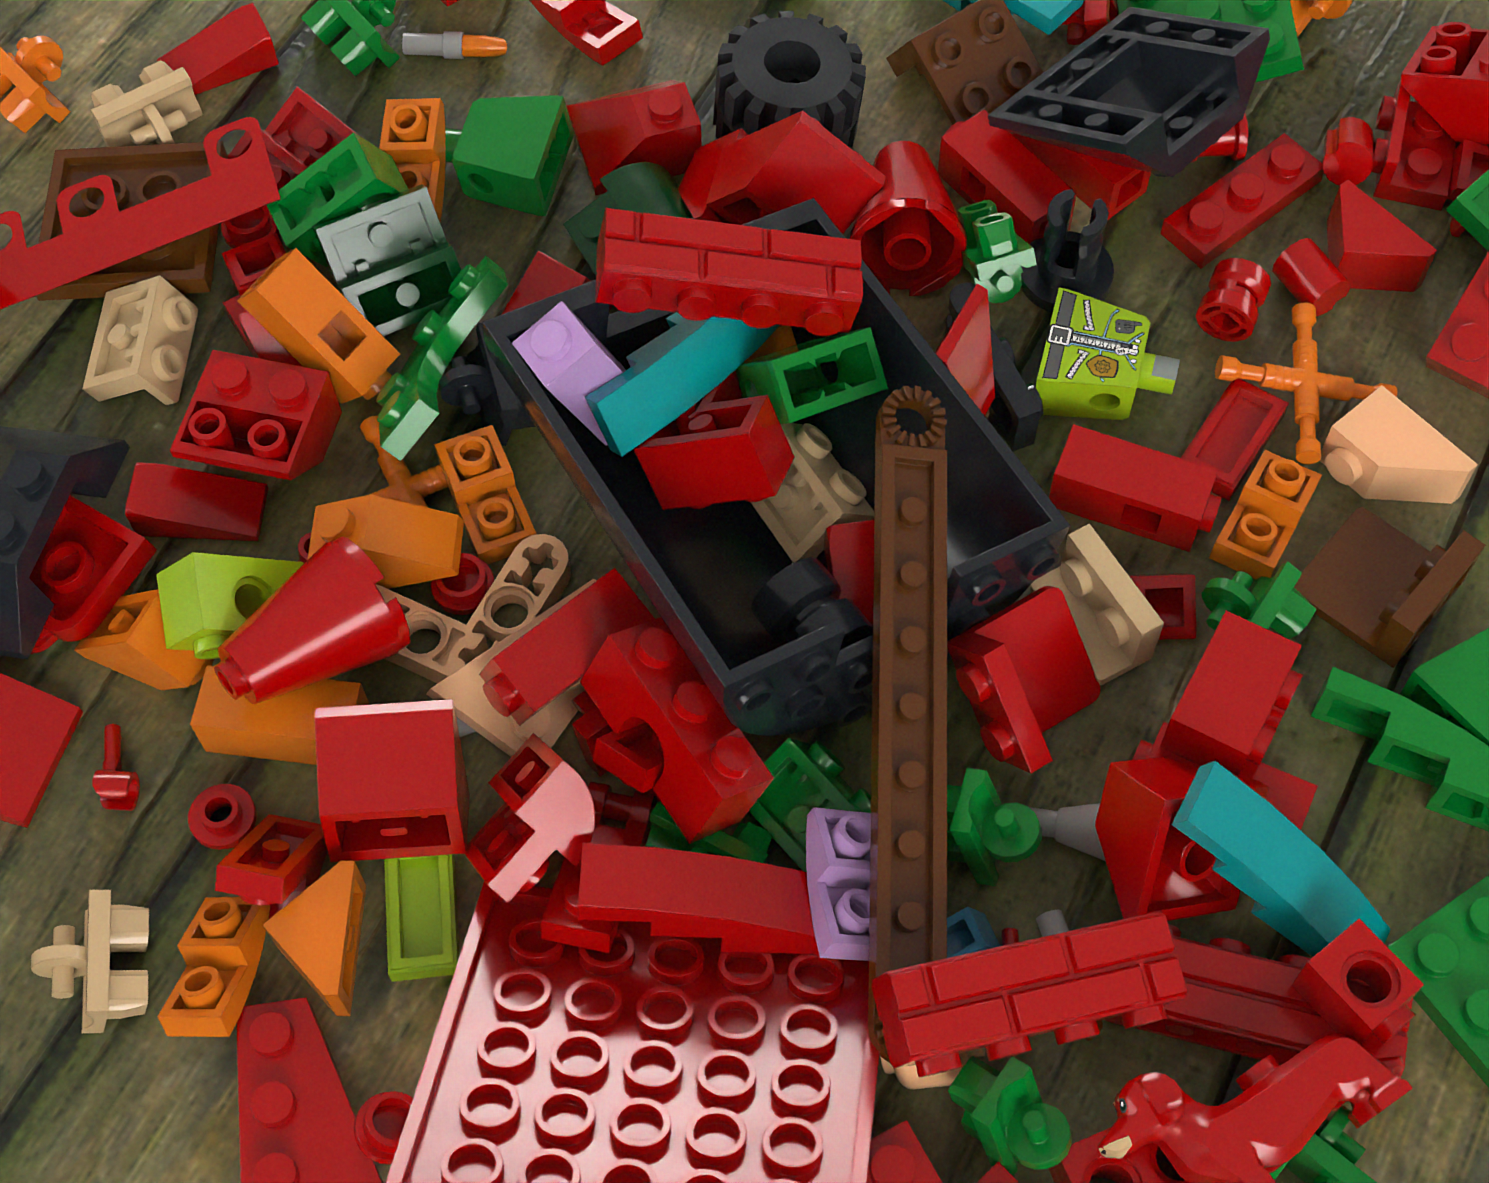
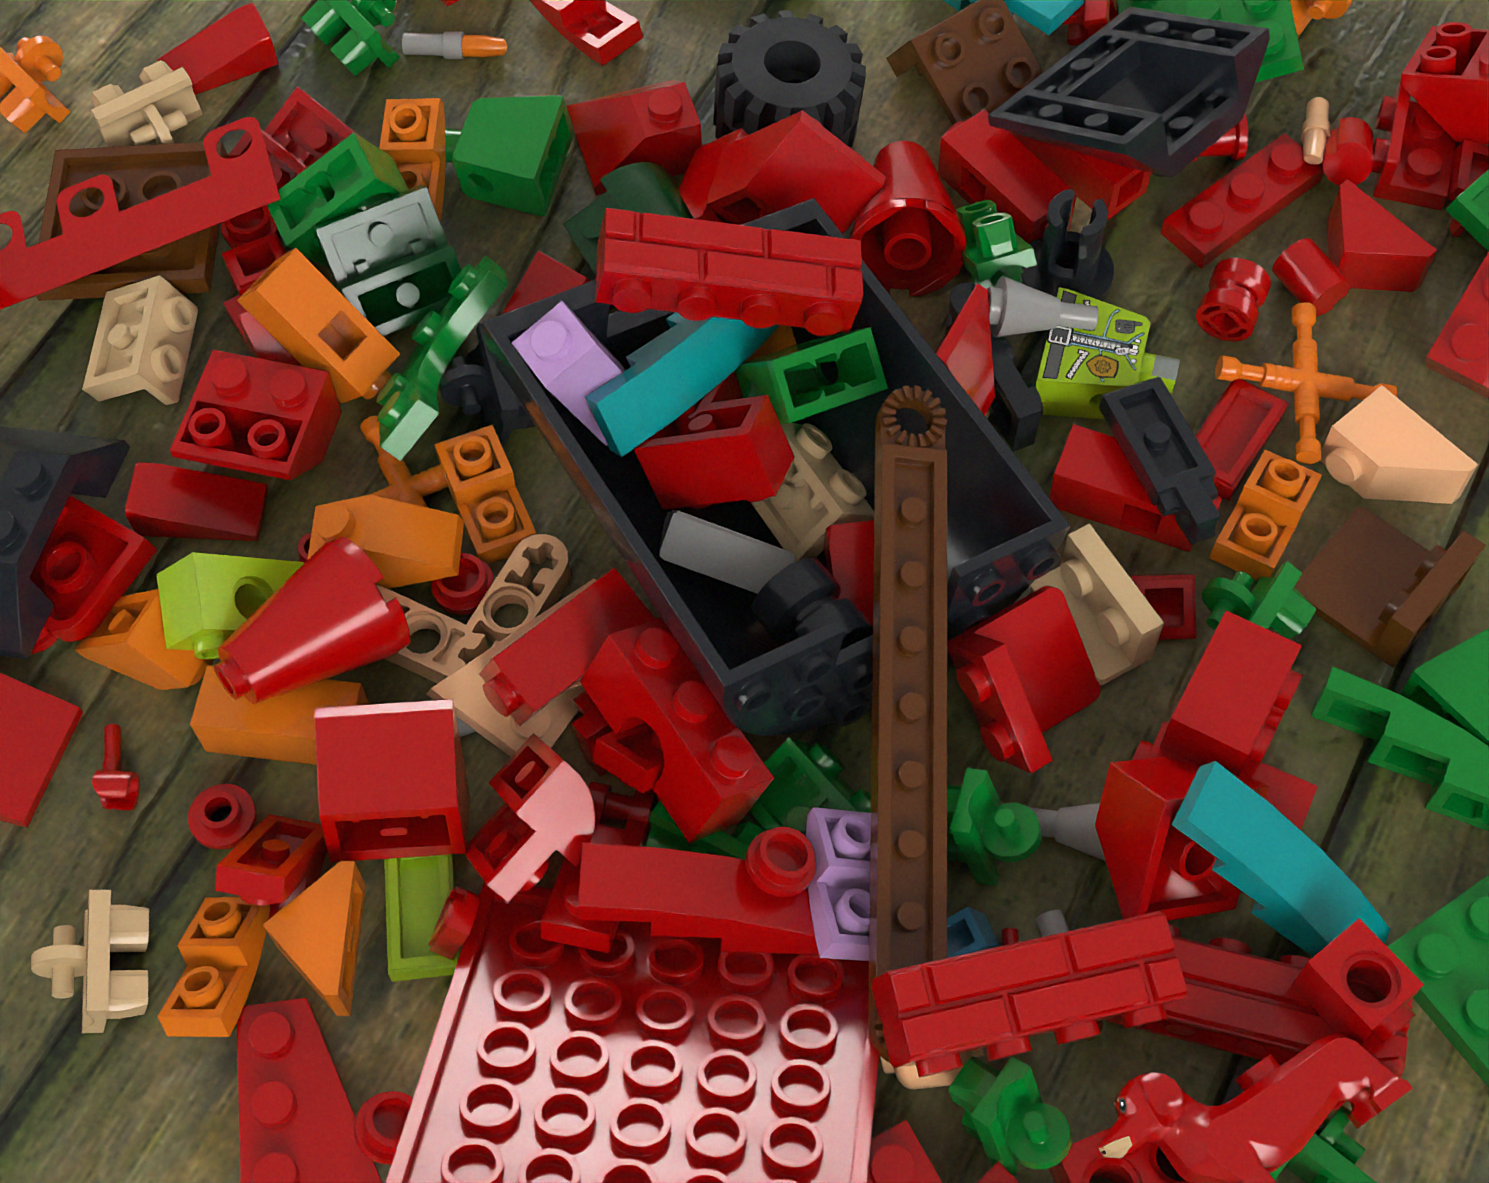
(454, 922): none -> red tile
(720, 552): none -> light grey slope
(781, 861): none -> red plate
(1022, 309): none -> light grey cone
(1164, 455): none -> black hinge
(1315, 130): none -> light nougat piece

